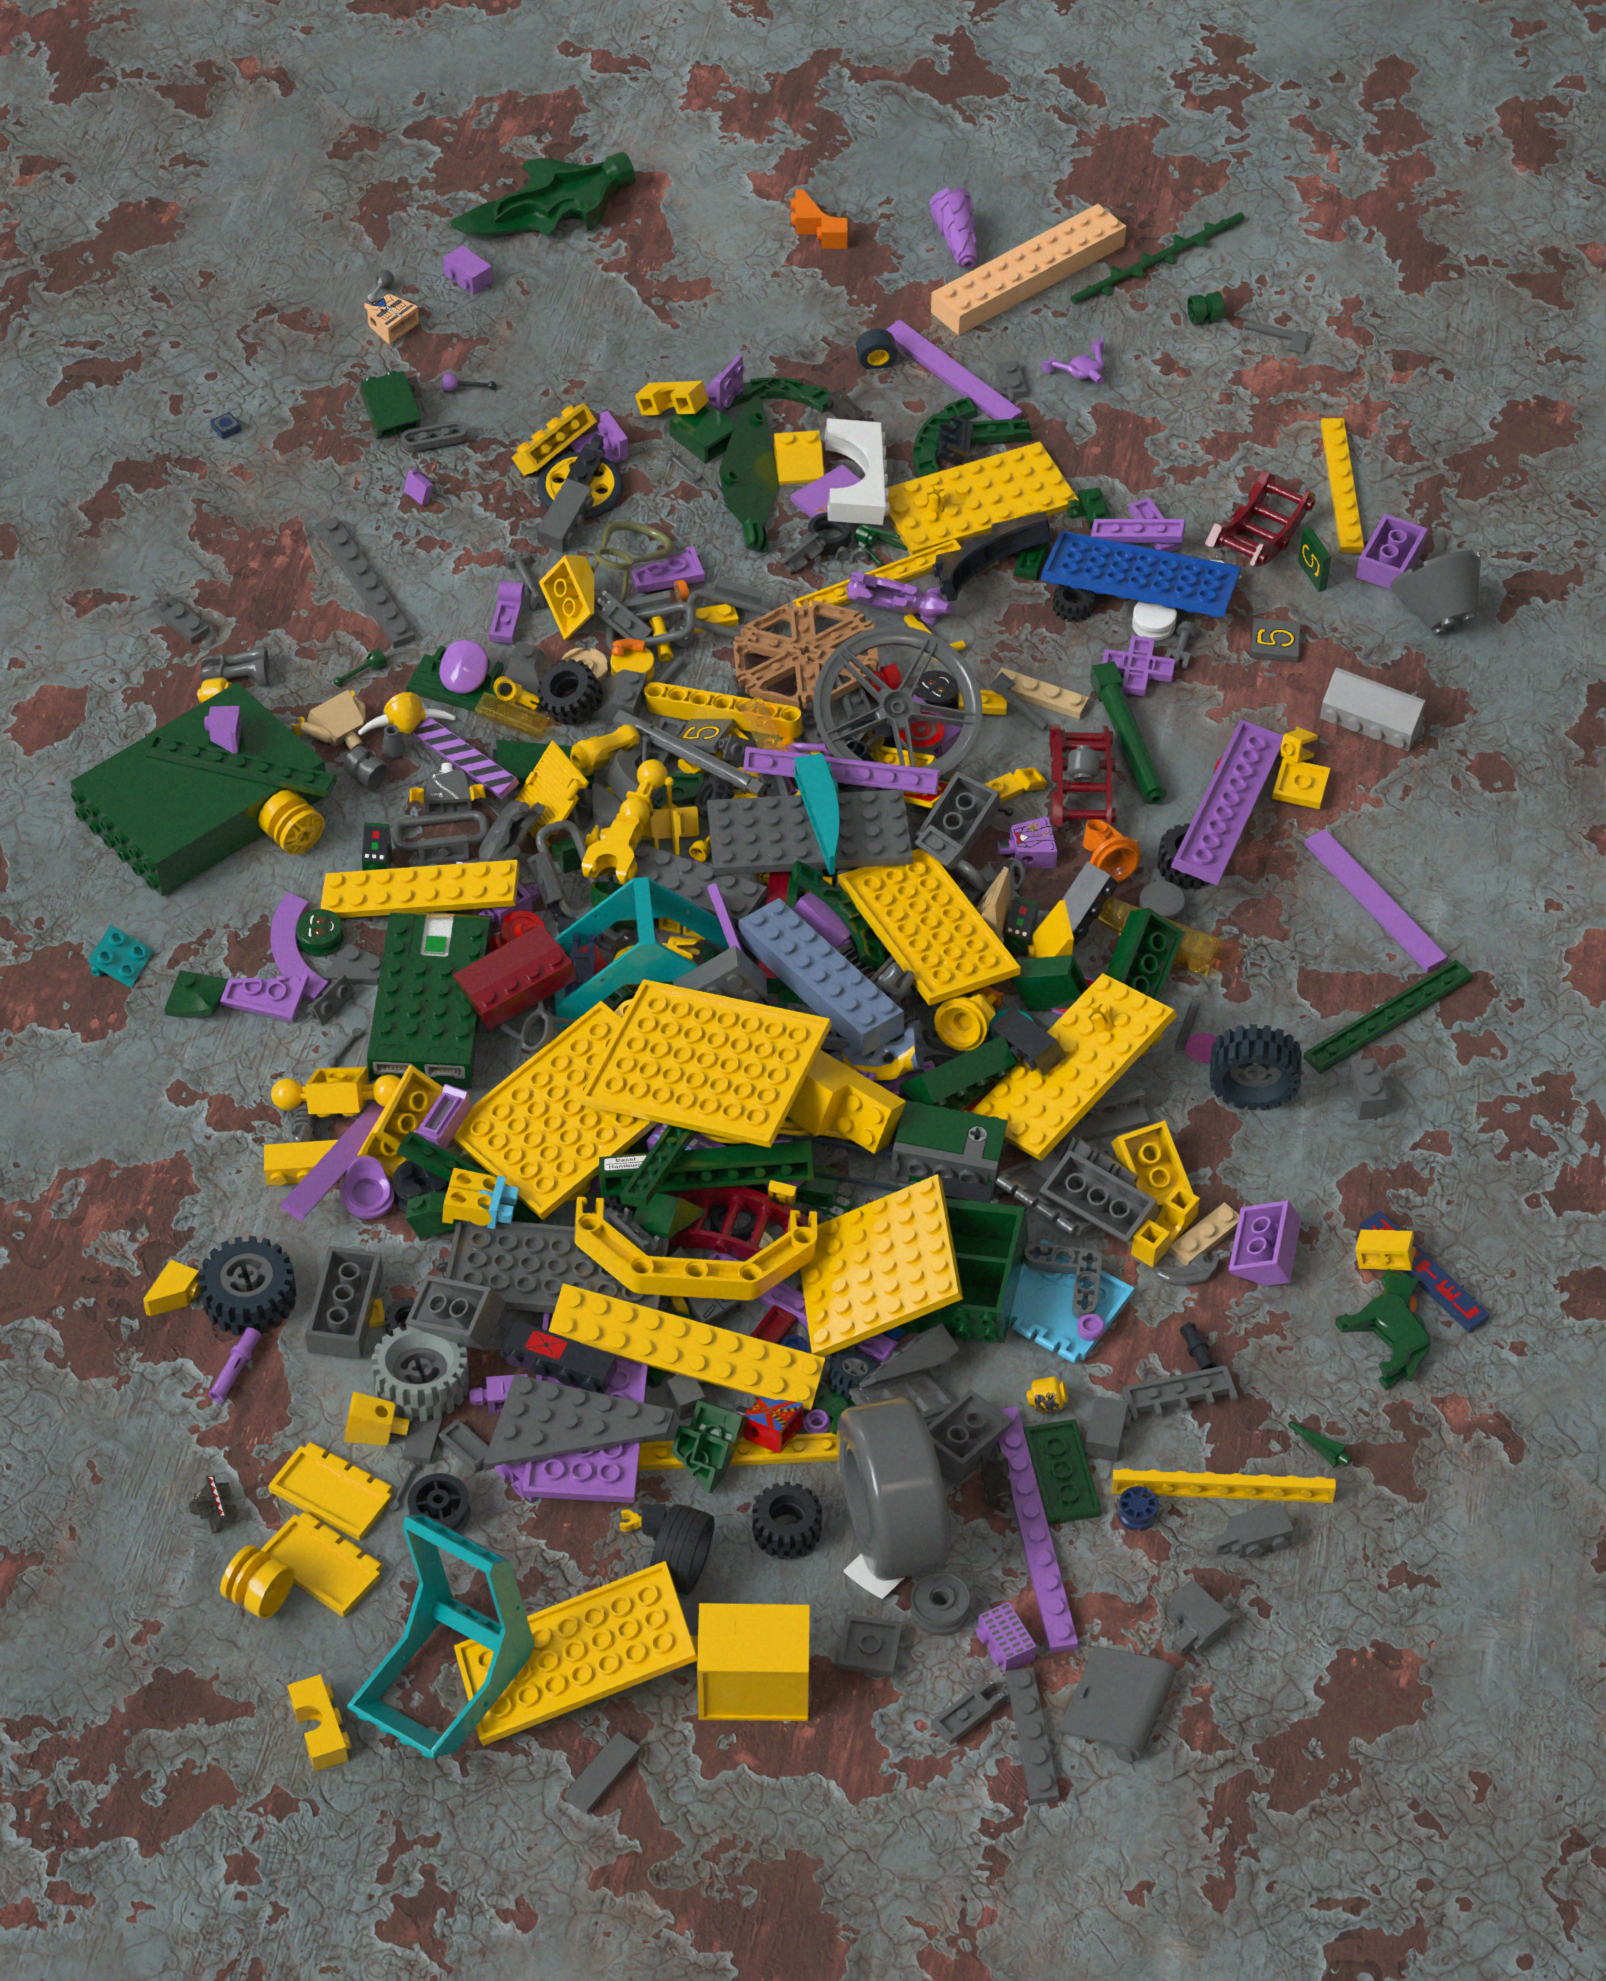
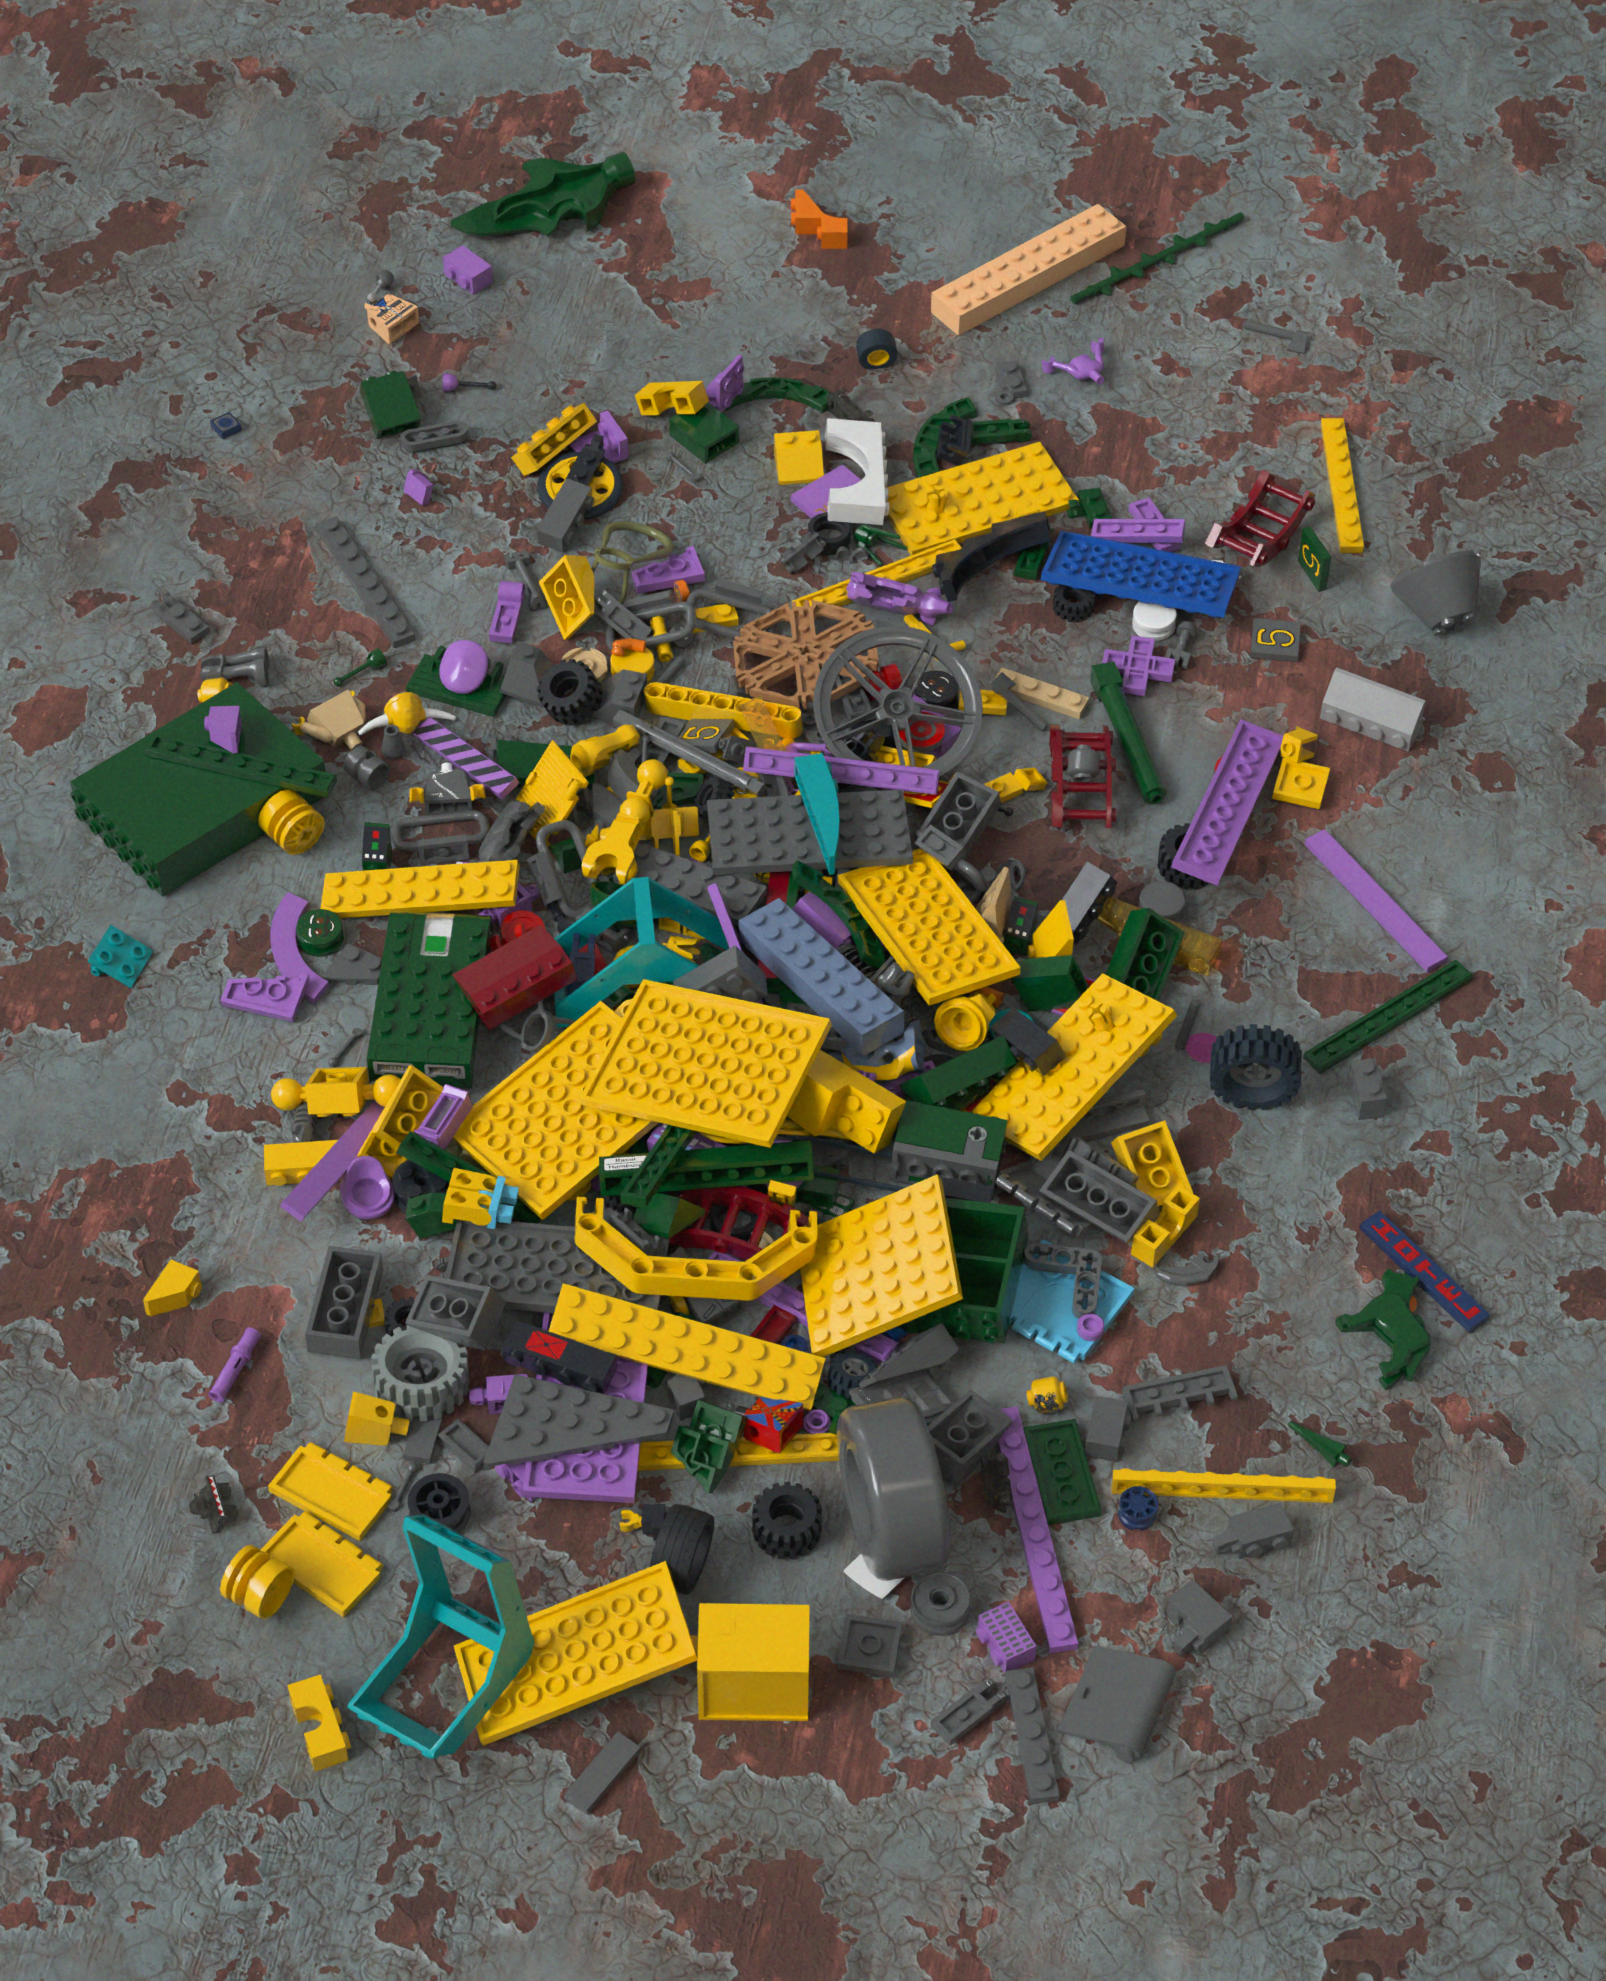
(195, 995): dark green plate -> none
(226, 1292): black wheel -> none
(331, 1000): dark grey hinge -> none
(512, 715): clear yellow tile -> none
(516, 693): yellow pin -> none
(750, 474): dark green wing -> none
(953, 373): medium lavender tile -> none
(956, 223): medium lavender cone -> none
(1031, 844): medium lavender torso -> none
(1112, 851): orange piece -> none
(1197, 1346): black pin -> none
(1205, 1234): tan plate -> none
(1207, 307): dark green wheel -> none
(1266, 1243): medium lavender slope -> none
(1385, 1249): yellow hinge -> none
(1391, 551): medium lavender brick -> none

